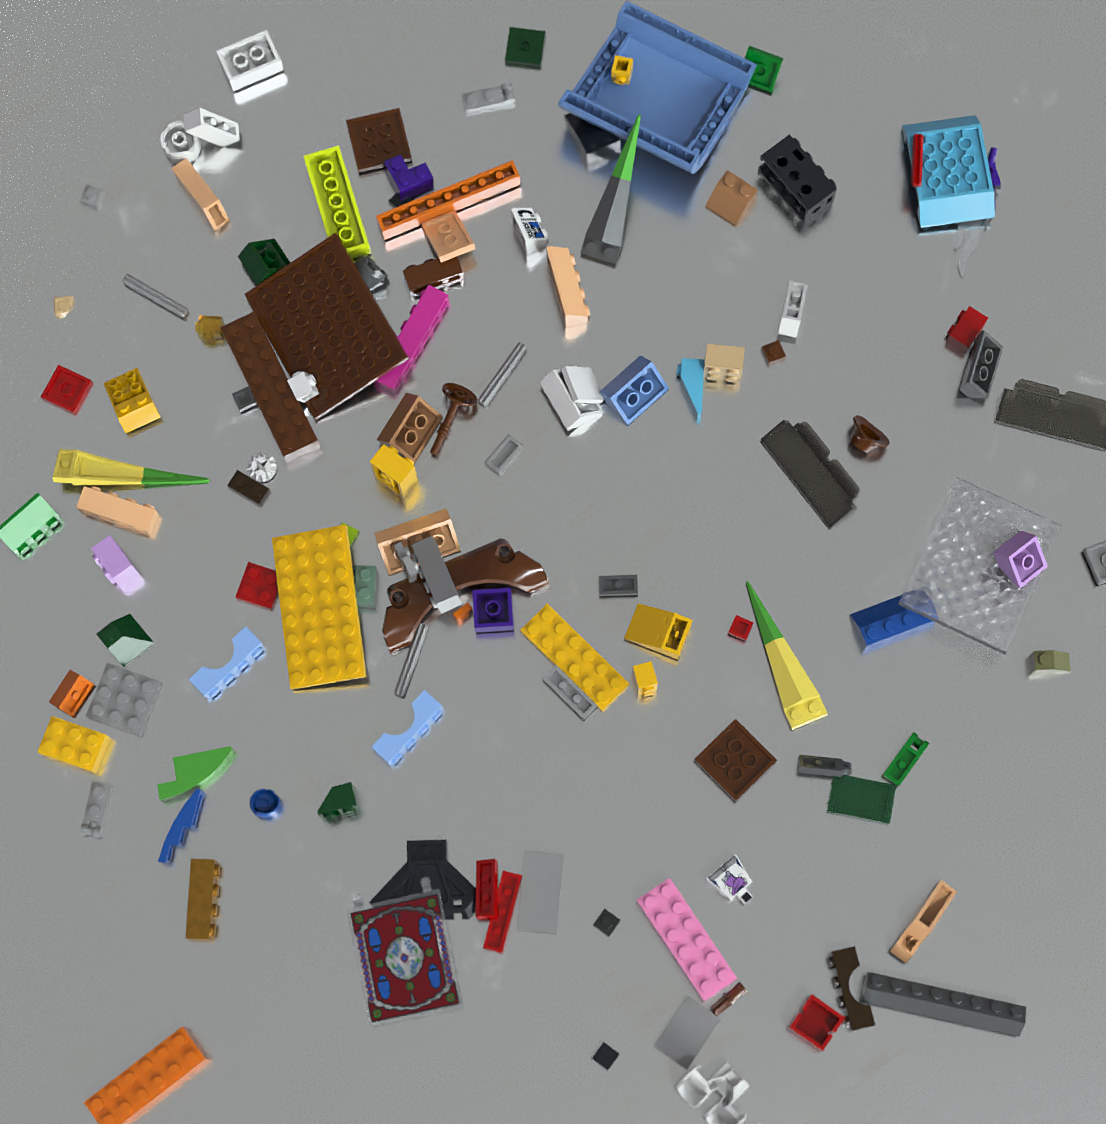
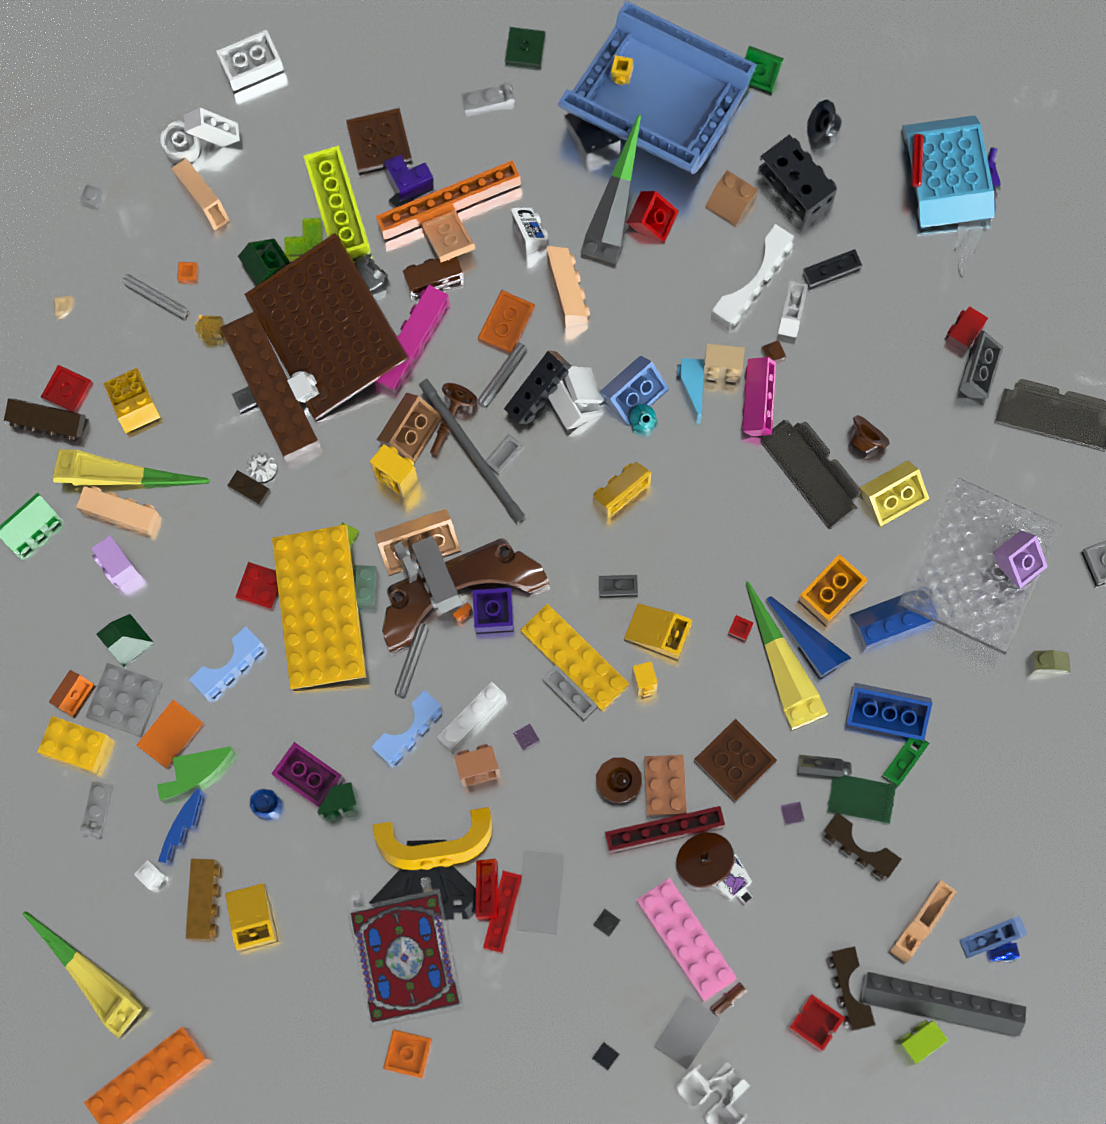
(45, 418): none -> dark brown brick
(105, 995): none -> light yellow plate
(149, 875): none -> white brick
(170, 734): none -> orange tile
(187, 271): none -> orange tile
(250, 917): none -> yellow slope
(306, 775): none -> magenta brick
(311, 237): none -> clear neon green plate
(407, 1053): none -> orange tile
(435, 854): none -> yellow arch
(471, 717): none -> white brick
(477, 765): none -> nougat brick
(506, 322): none -> orange tile
(511, 506): none -> dark grey piece
(526, 736): none -> clear purple tile
(537, 387): none -> black brick
(611, 779): none -> reddish brown hat
(621, 488): none -> yellow slope
(637, 415): none -> teal piece
(652, 215): none -> red slope
(664, 829): none -> dark red brick
(665, 786): none -> nougat brick
(703, 873): none -> reddish brown piece
(730, 306): none -> white arch
(759, 396): none -> dark pink brick
(792, 813): none -> clear purple tile
(819, 650): none -> blue wedge
(823, 121): none -> black hat
(832, 268): none -> black plate
(832, 589): none -> light orange brick
(840, 832): none -> dark brown arch
(889, 711): none -> blue slope
(894, 492): none -> light yellow slope
(922, 1042): none -> lime brick
(993, 937): none -> medium blue slope
(1005, 952): none -> clear blue cone

